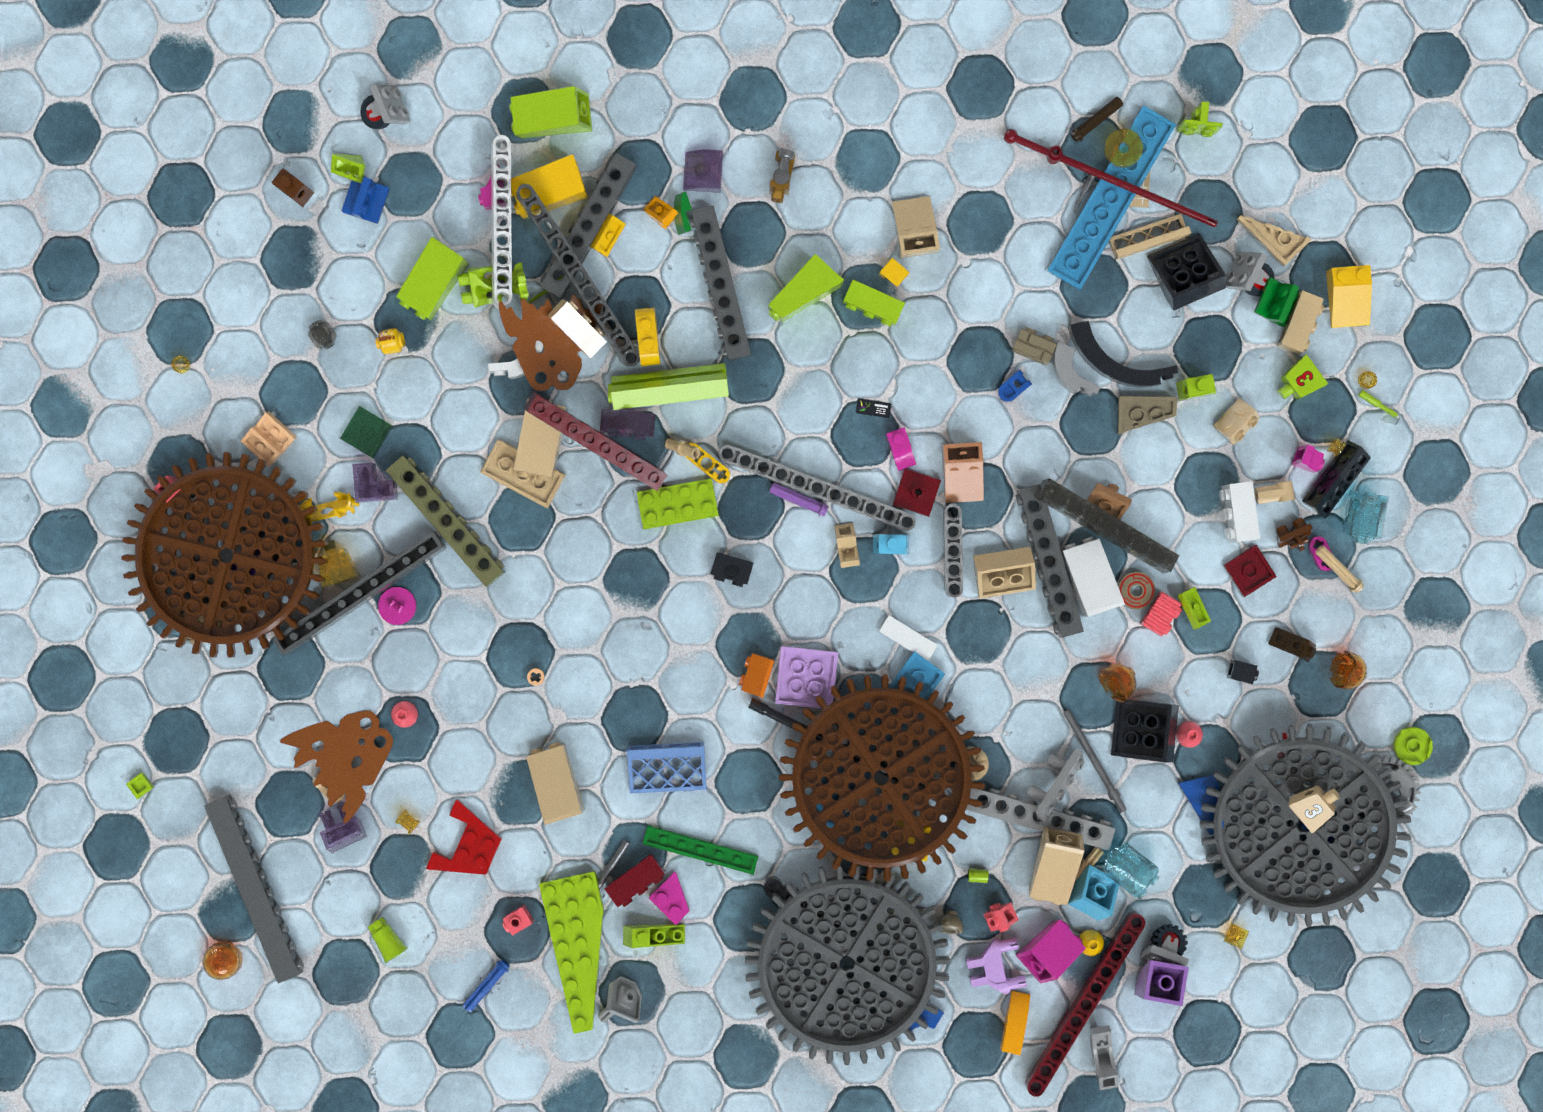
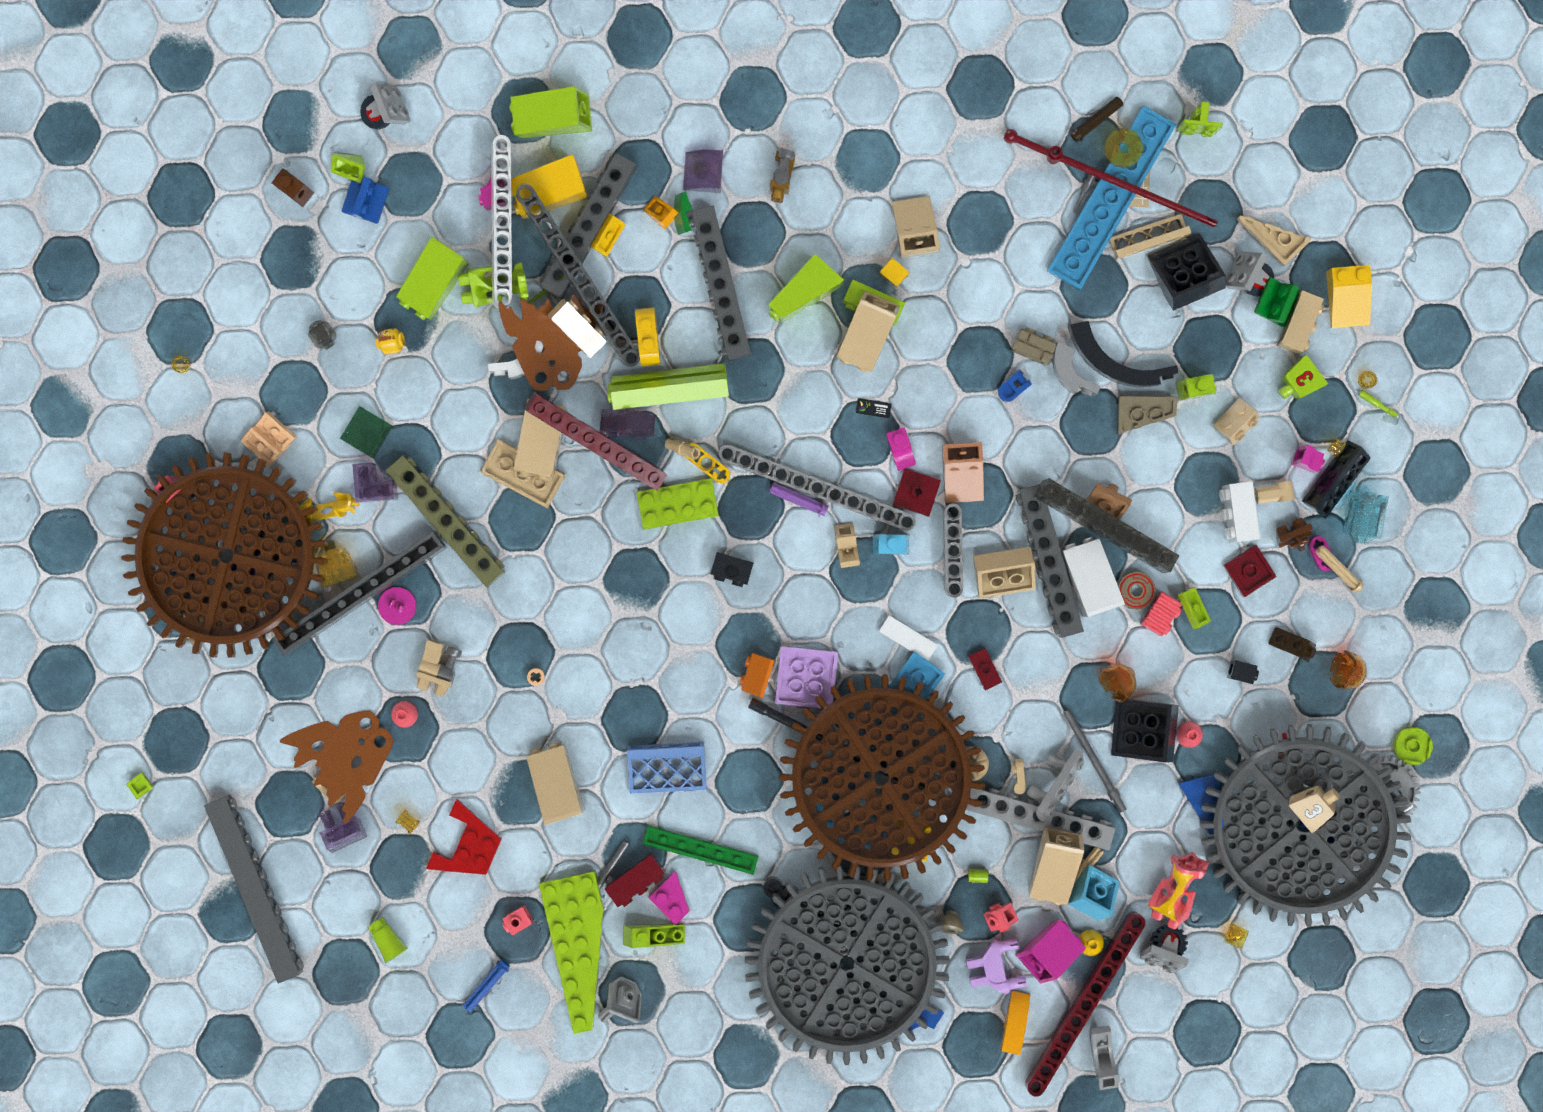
(222, 960): clear orange cylinder -> none
(433, 671): none -> tan hips
(868, 332): none -> tan slope
(985, 669): none -> dark red plate
(1018, 770): none -> tan plate
(1130, 869): clear light blue cylinder -> none
(1162, 982): medium lavender slope -> none
(1184, 871): none -> coral hips

